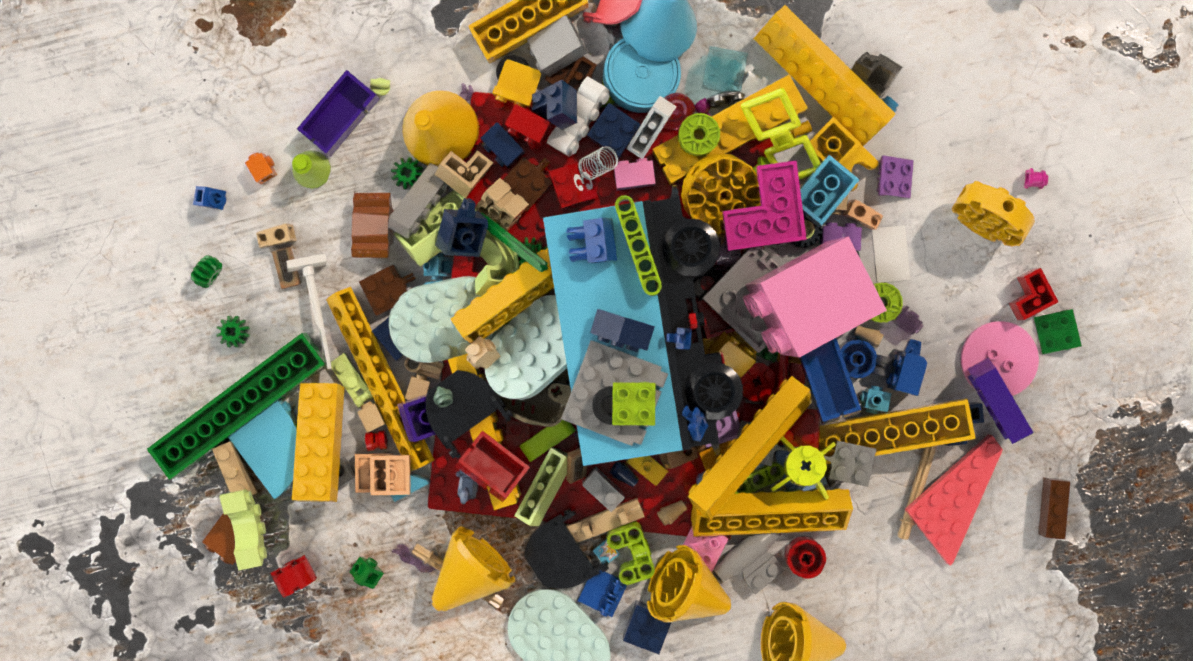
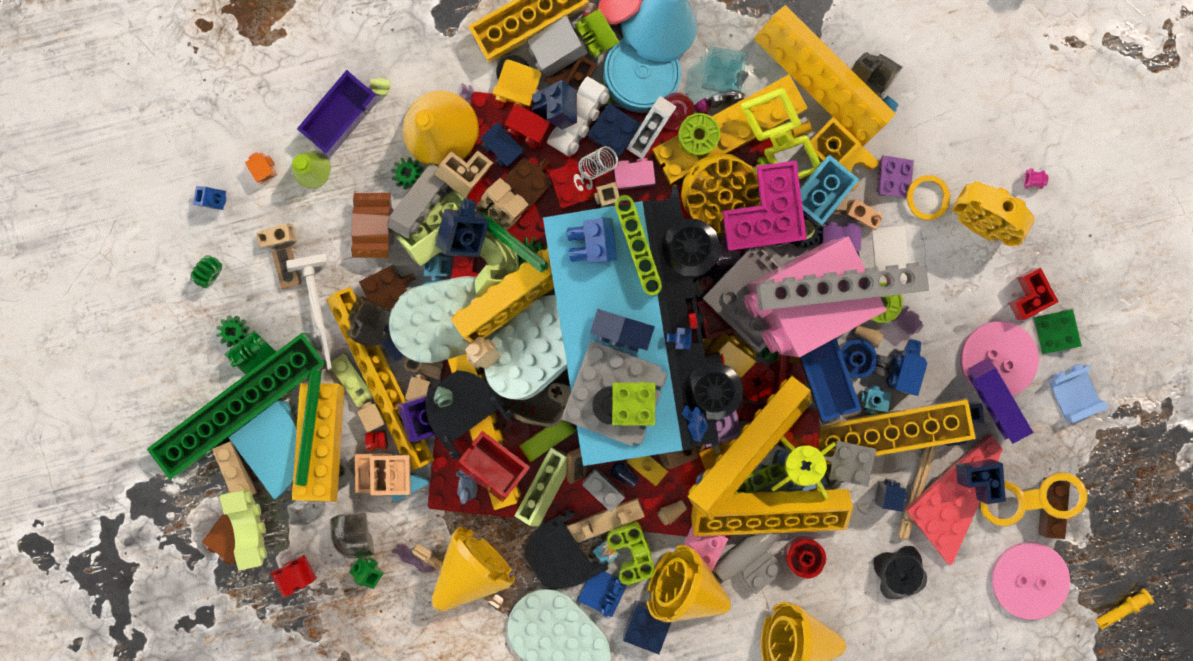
(249, 352): none -> green hinge
(308, 427): none -> green axle
(351, 535): none -> clear smoke brick
(368, 322): none -> clear smoke brick
(598, 33): none -> lime hinge
(606, 195): none -> tan brick
(887, 567): none -> black brick
(891, 495): none -> dark blue brick
(916, 282): none -> light grey brick
(945, 200): none -> yellow piece
(986, 477): none -> dark blue brick
(1030, 580): none -> bright pink plate
(1038, 499): none -> yellow bar
(1076, 393): none -> light blue panel
(1131, 605): none -> yellow pin

